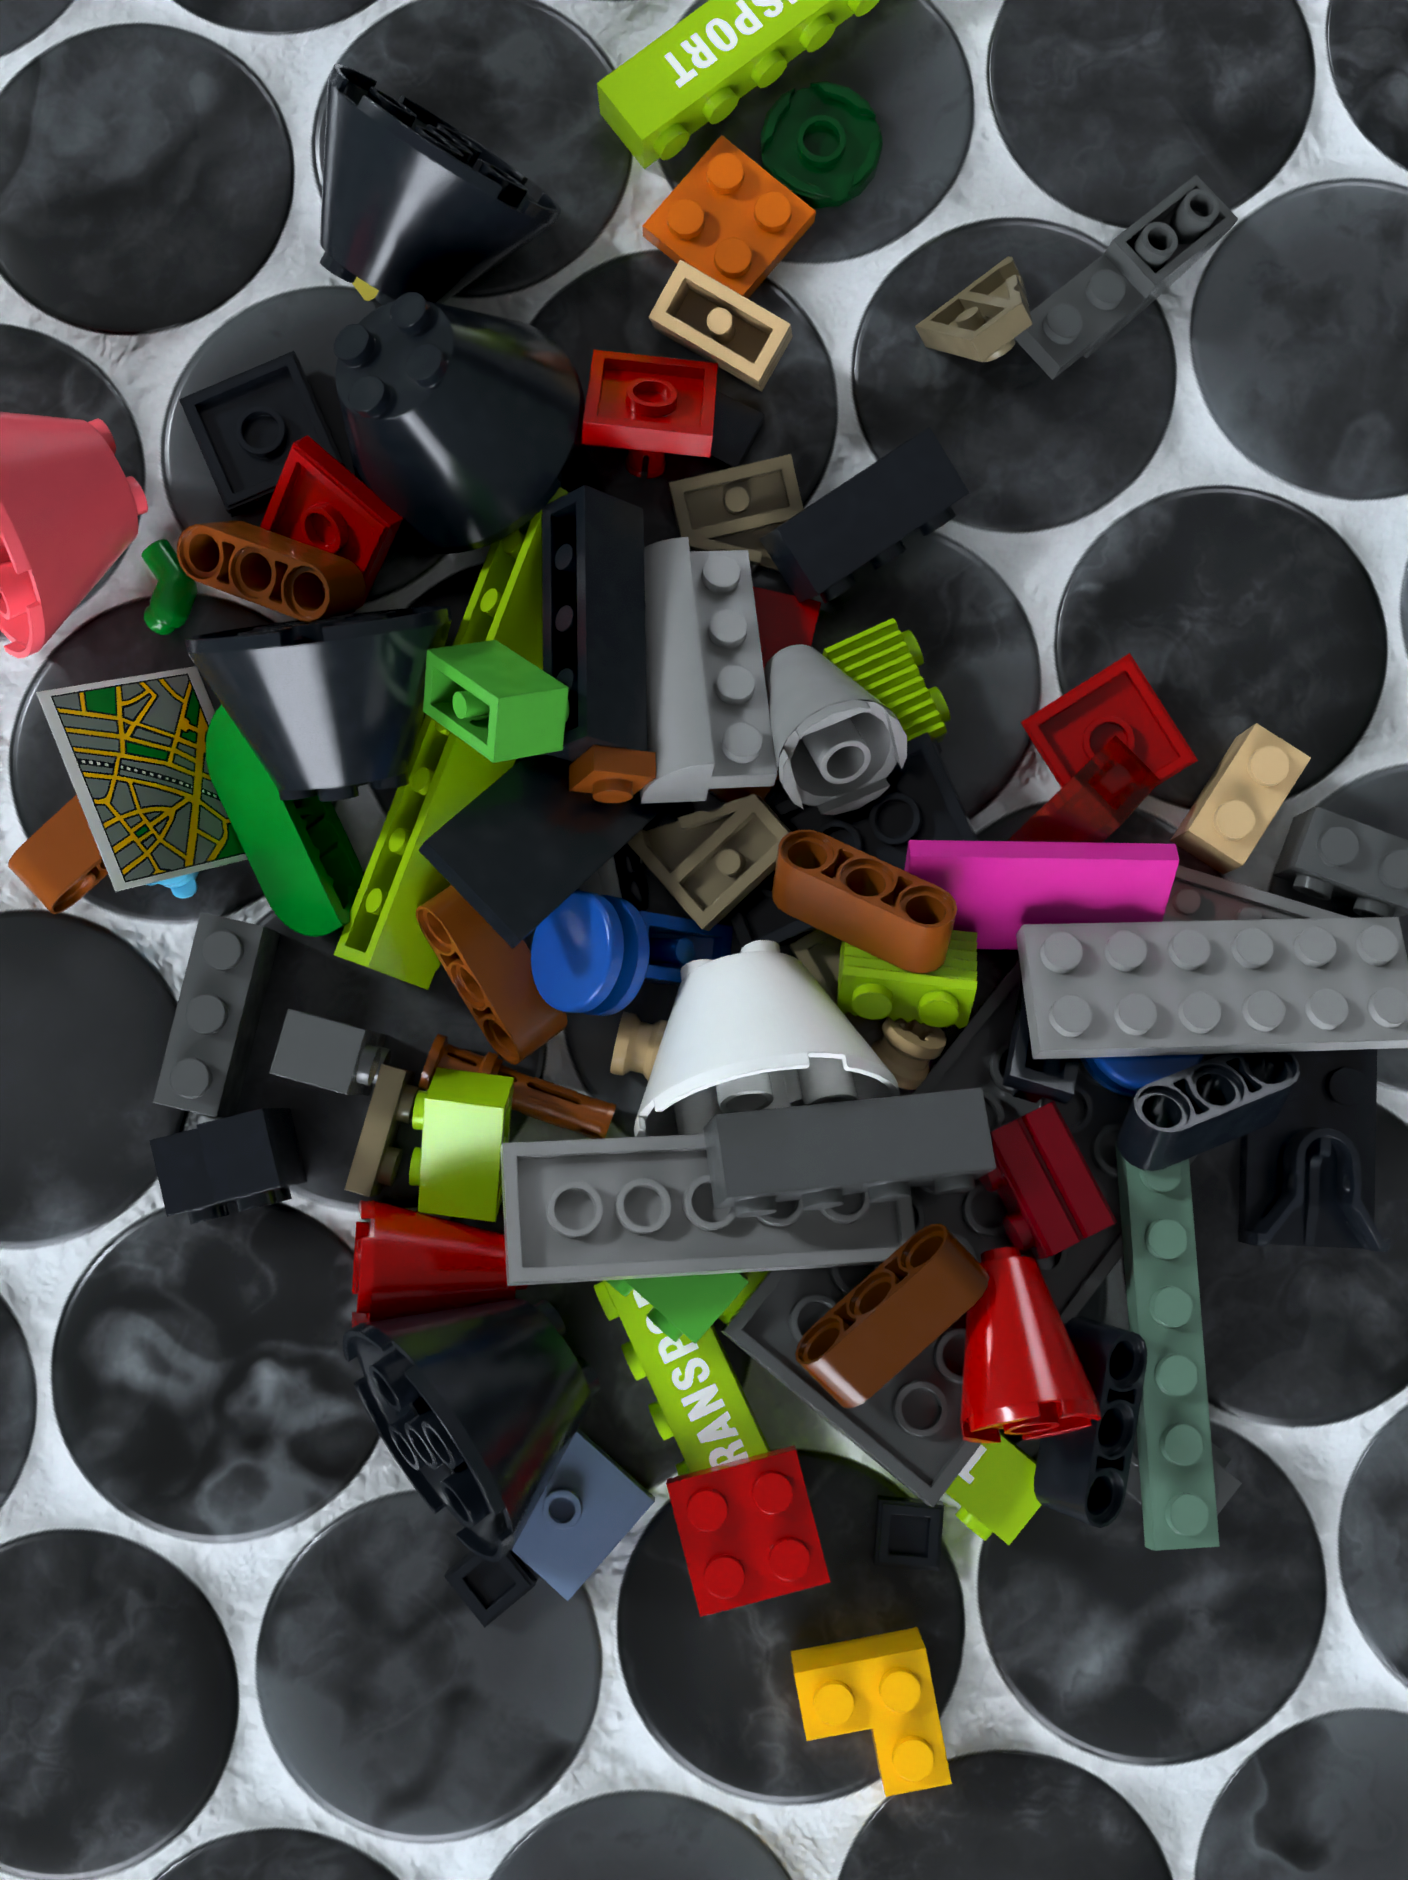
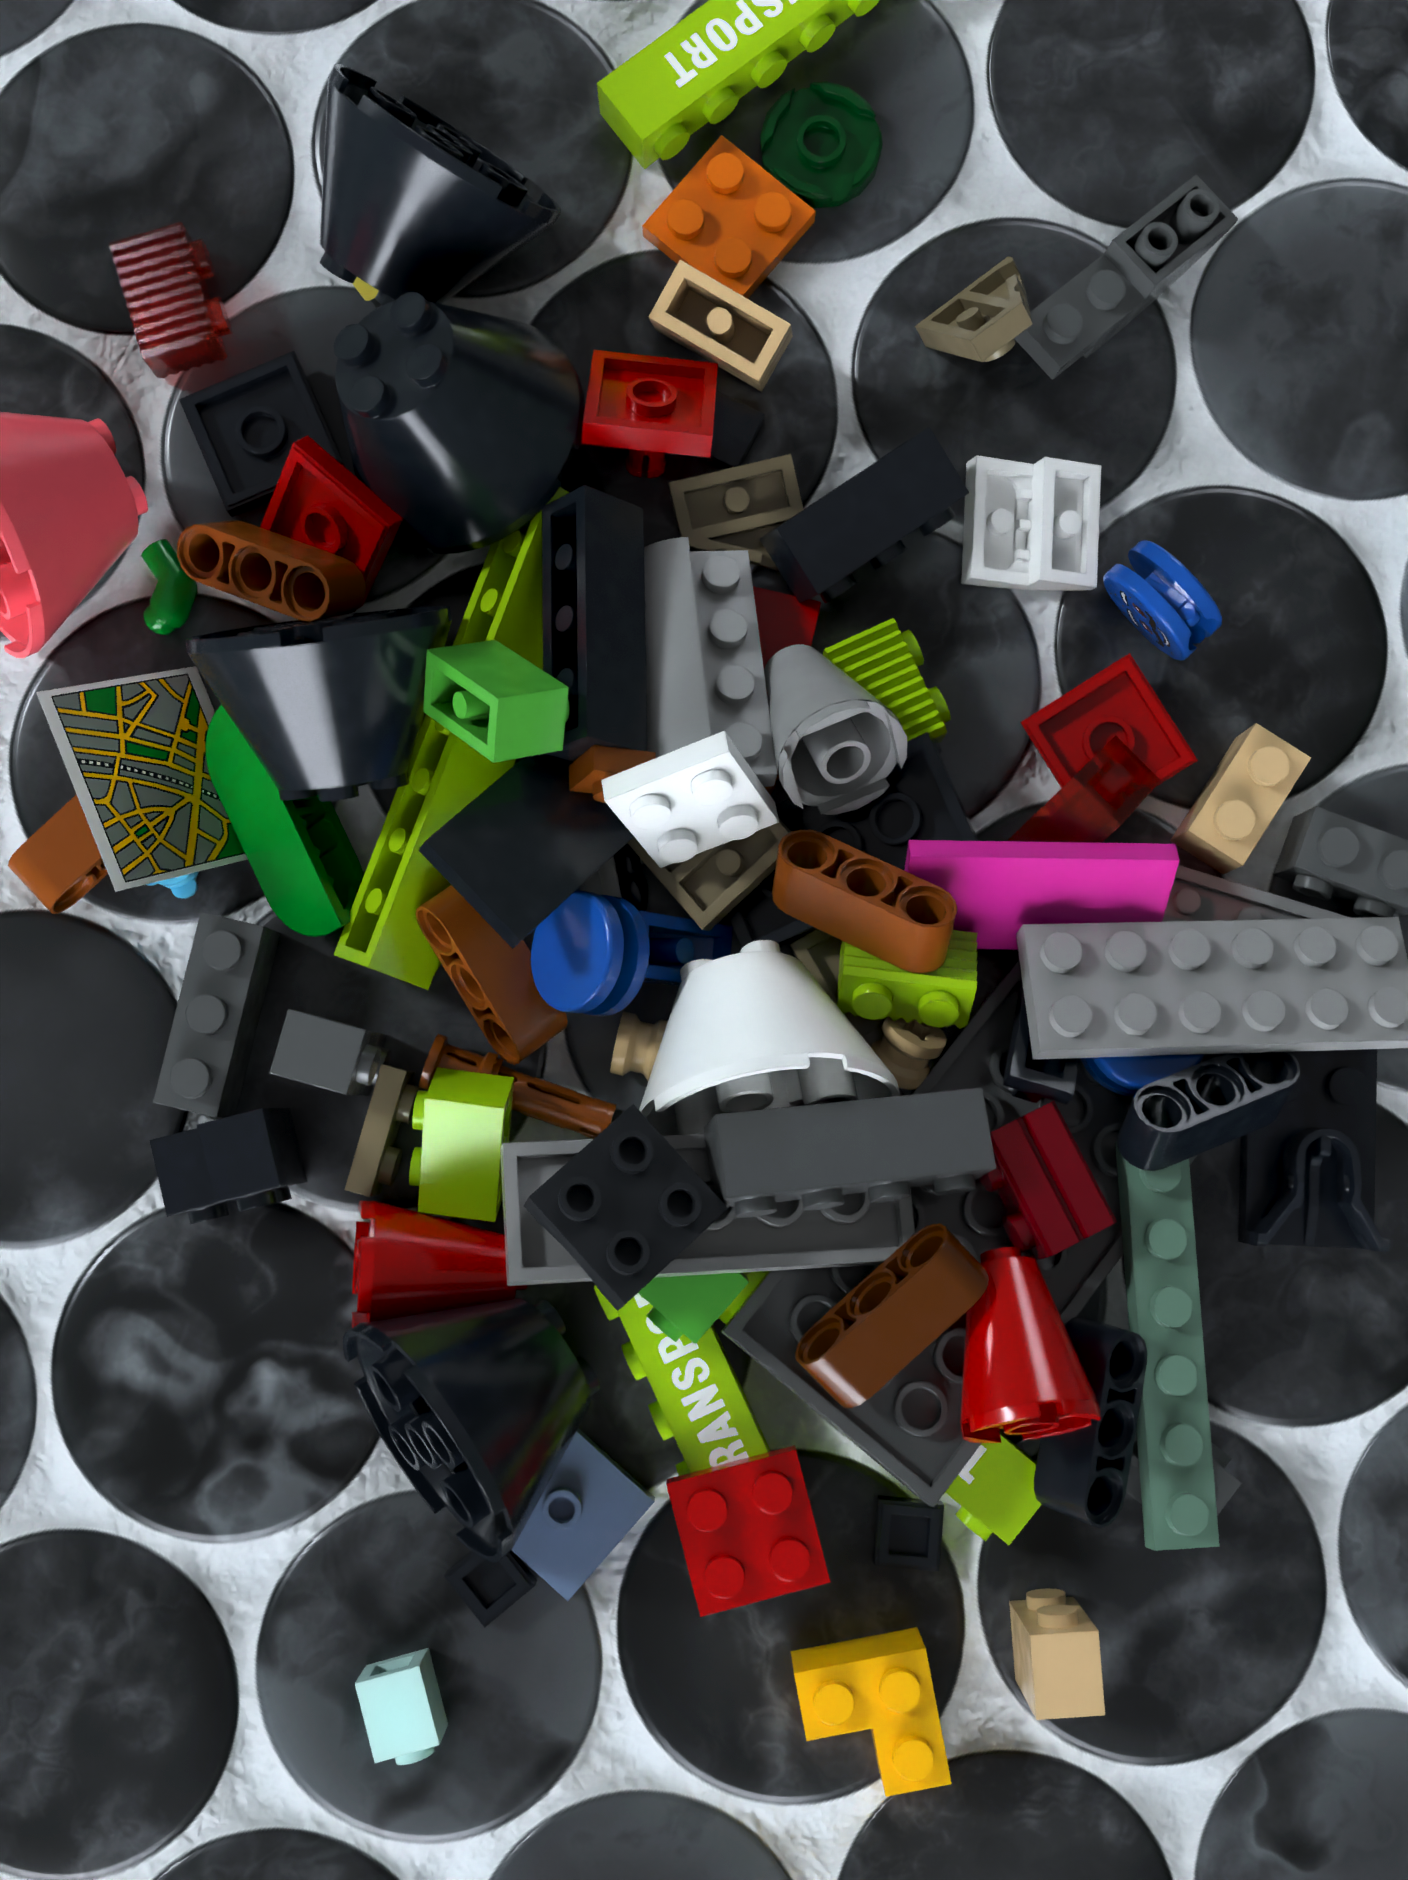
(170, 299): none -> clear red brick
(402, 1707): none -> light aqua brick
(625, 1206): none -> black brick
(690, 800): none -> white plate
(1031, 524): none -> white slope
(1056, 1656): none -> tan brick
(1163, 600): none -> blue head

